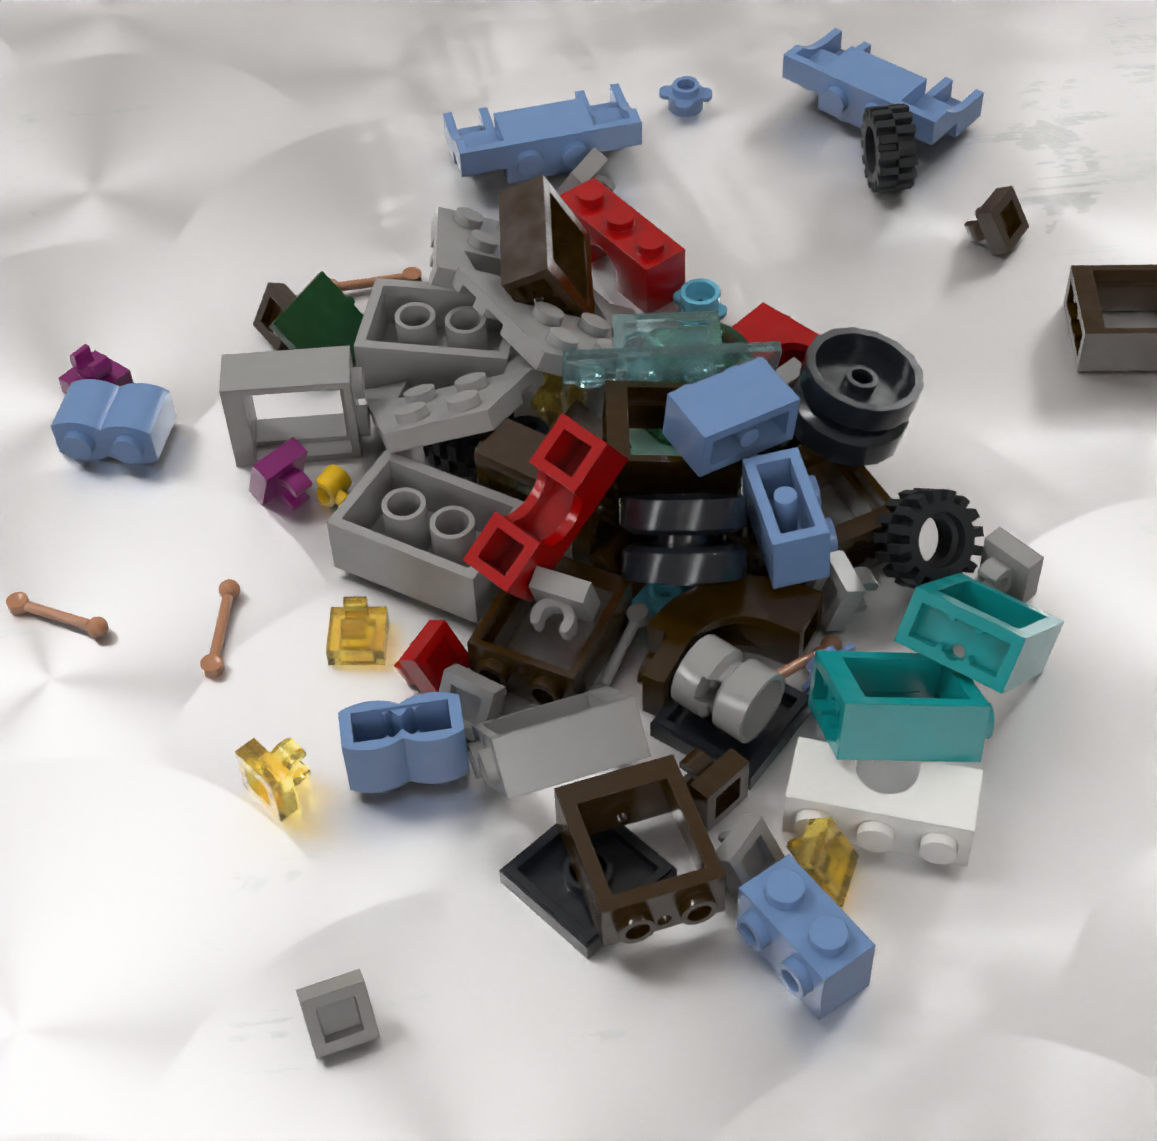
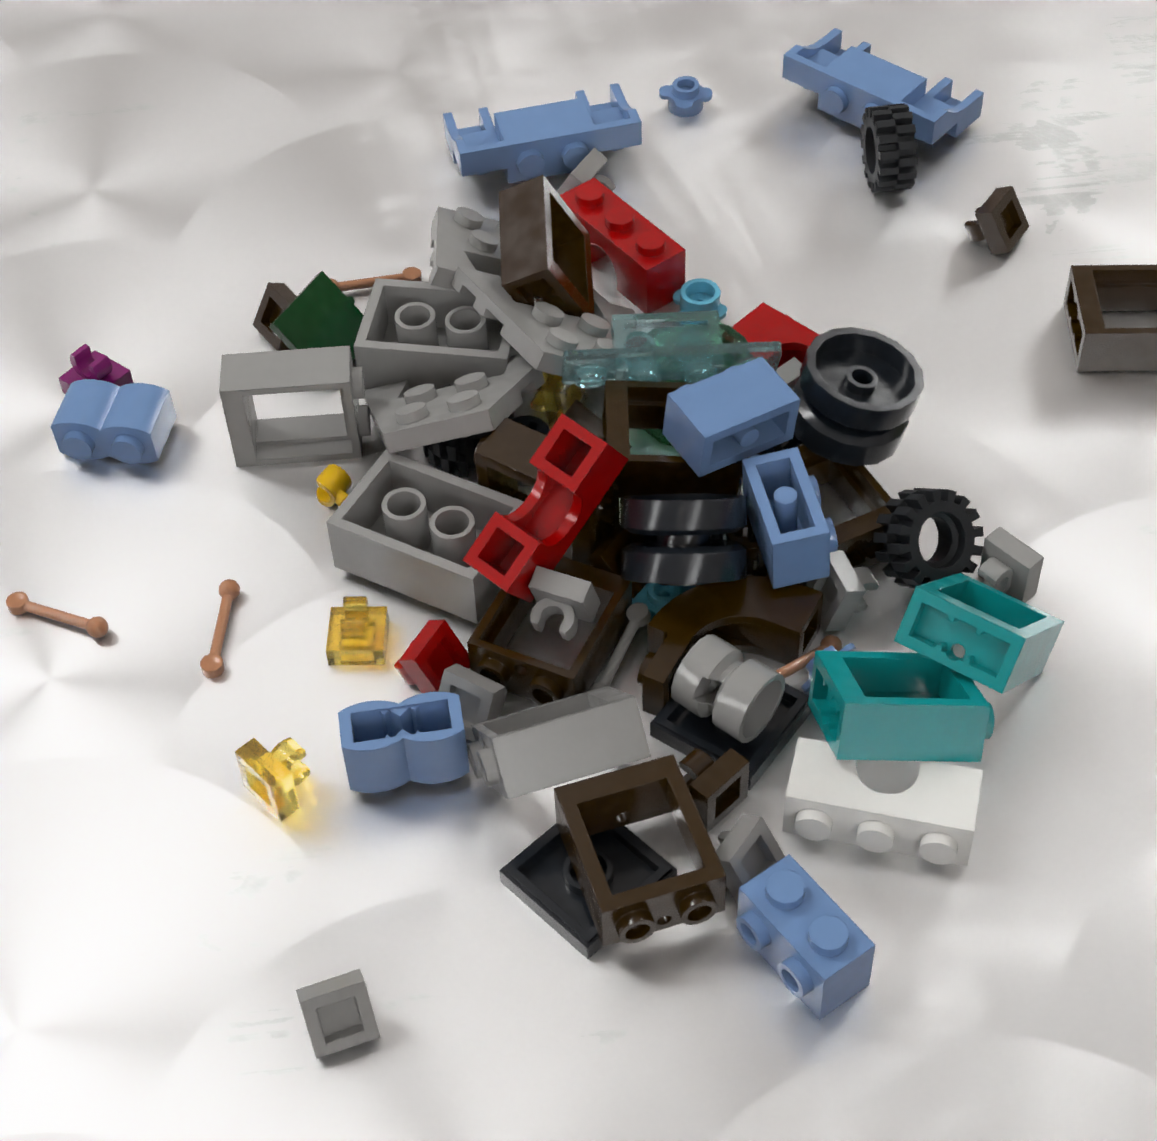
(282, 475): magenta tile -> none
(826, 857): clear yellow tile -> none

